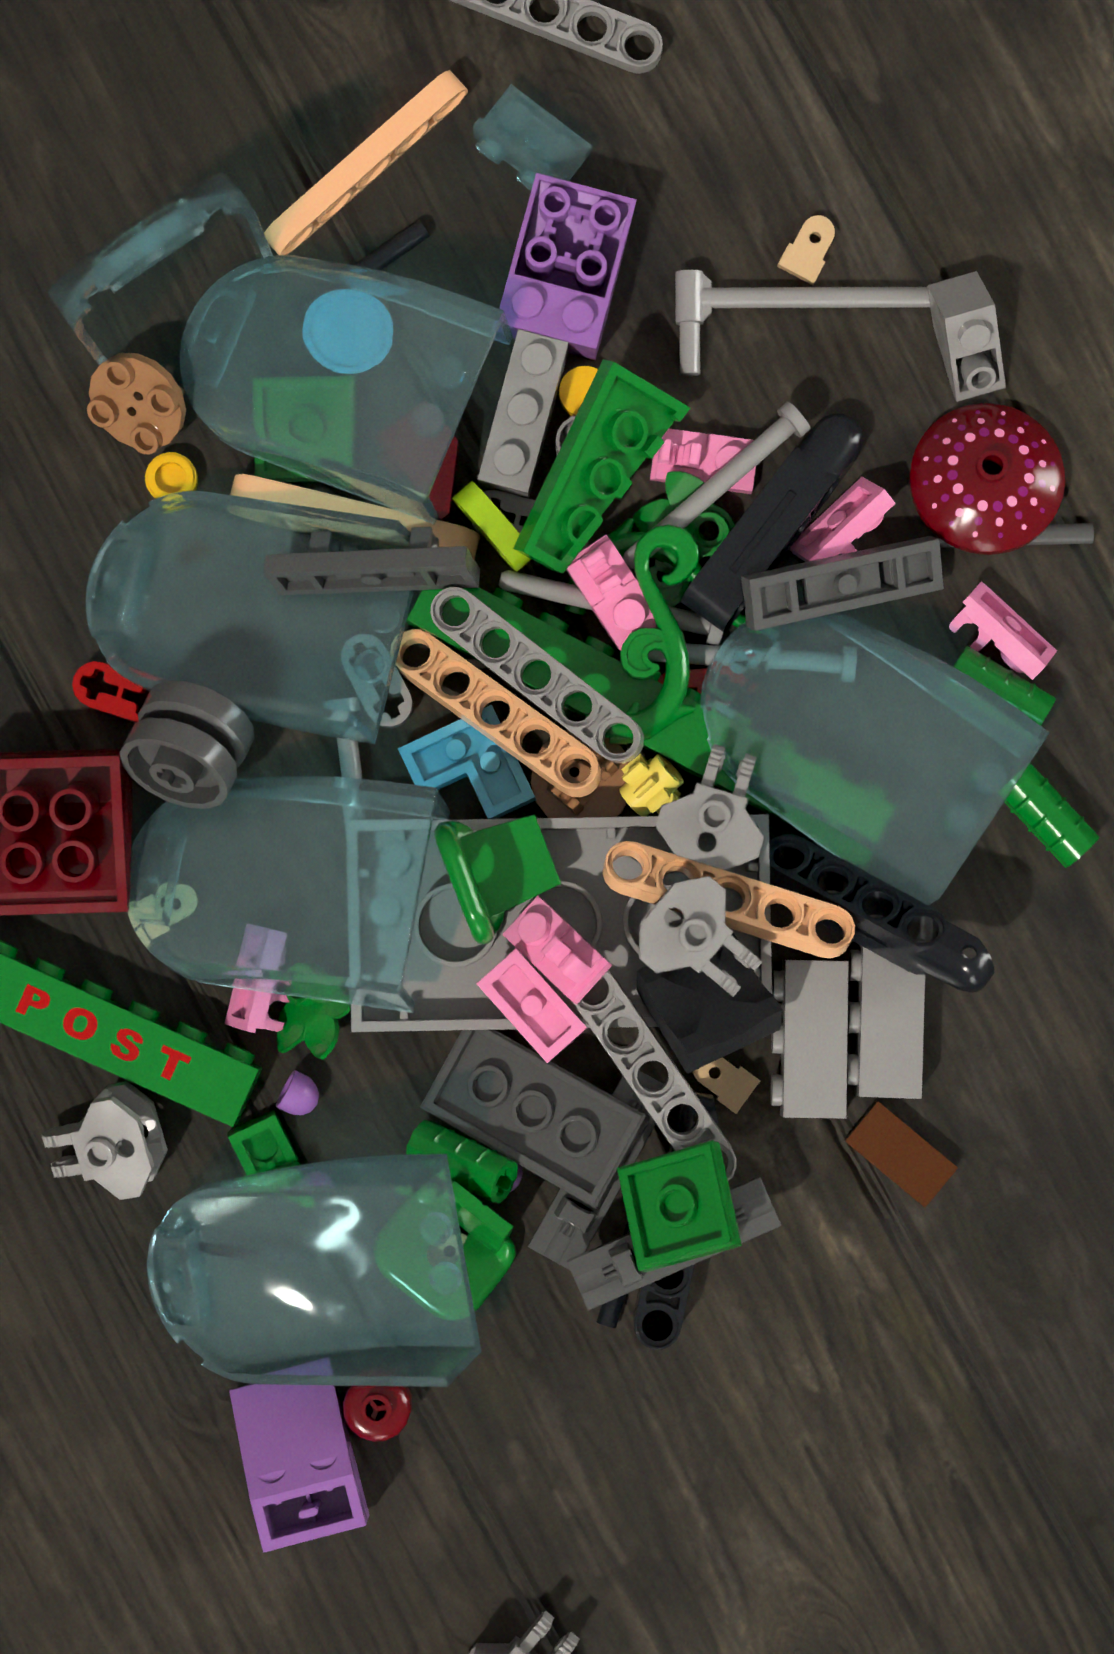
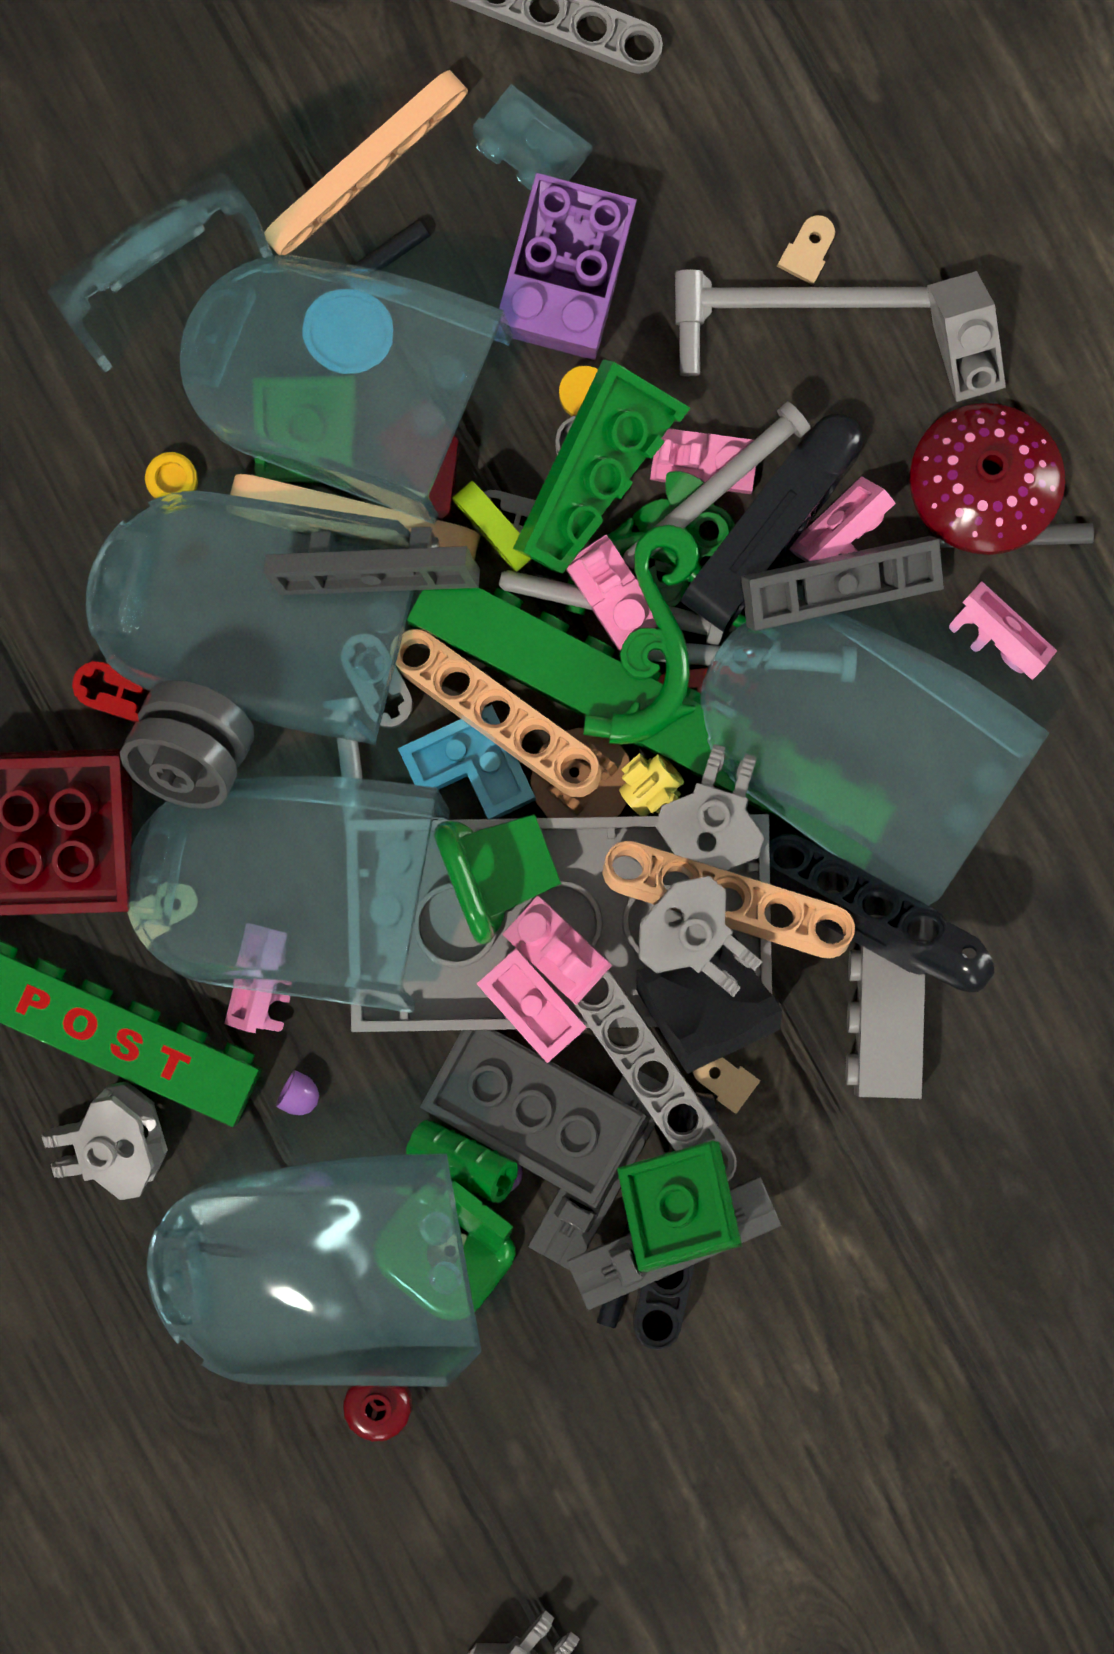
(116, 390): medium nougat plate -> none
(262, 1145): green slope -> none
(297, 1462): medium lavender slope -> none
(310, 1022): green plate -> none
(511, 669): light grey beam -> none
(523, 414): light grey brick -> none
(811, 1039): light grey brick -> none
(900, 1154): reddish brown tile -> none
(1006, 684): green axle -> none
(1050, 817): green axle -> none

